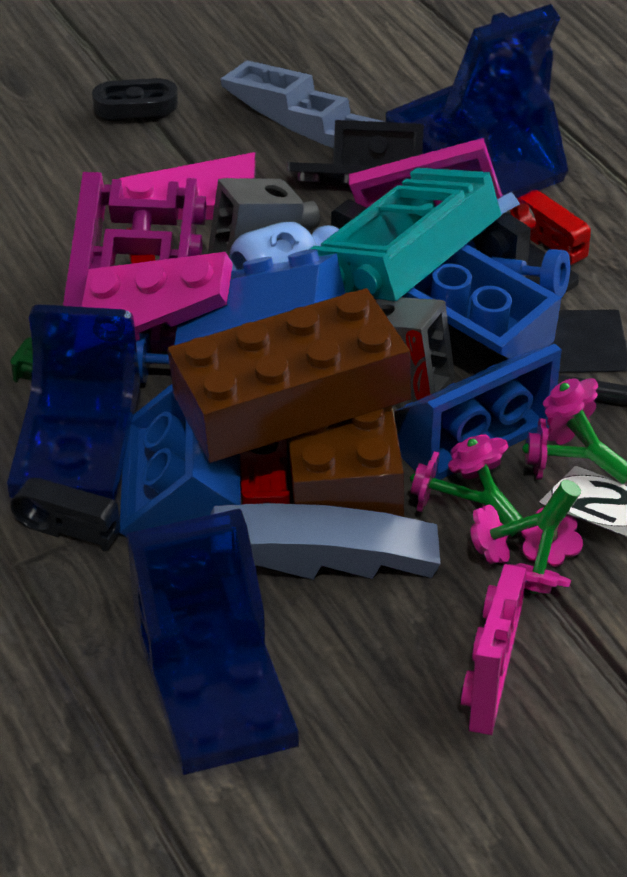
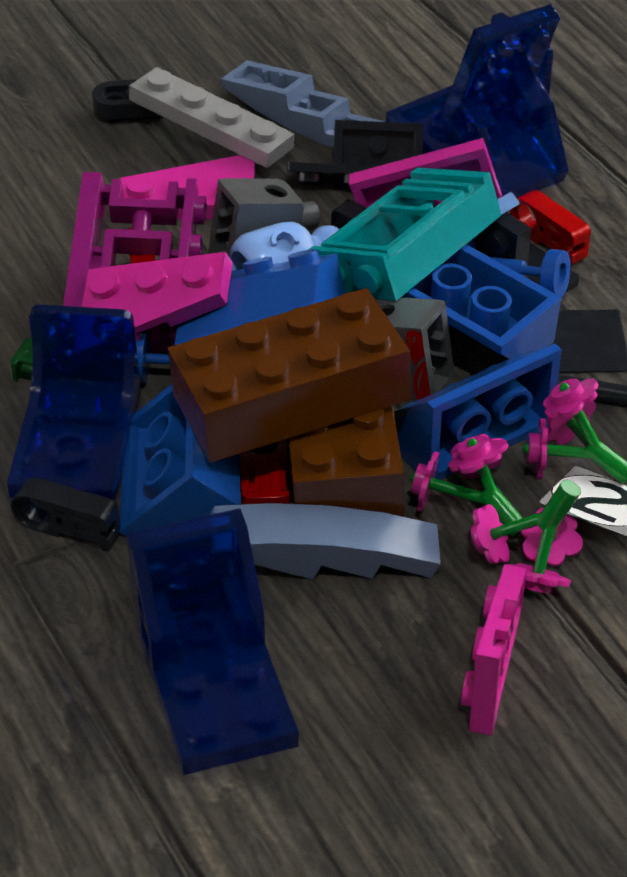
(212, 117): none -> light grey plate

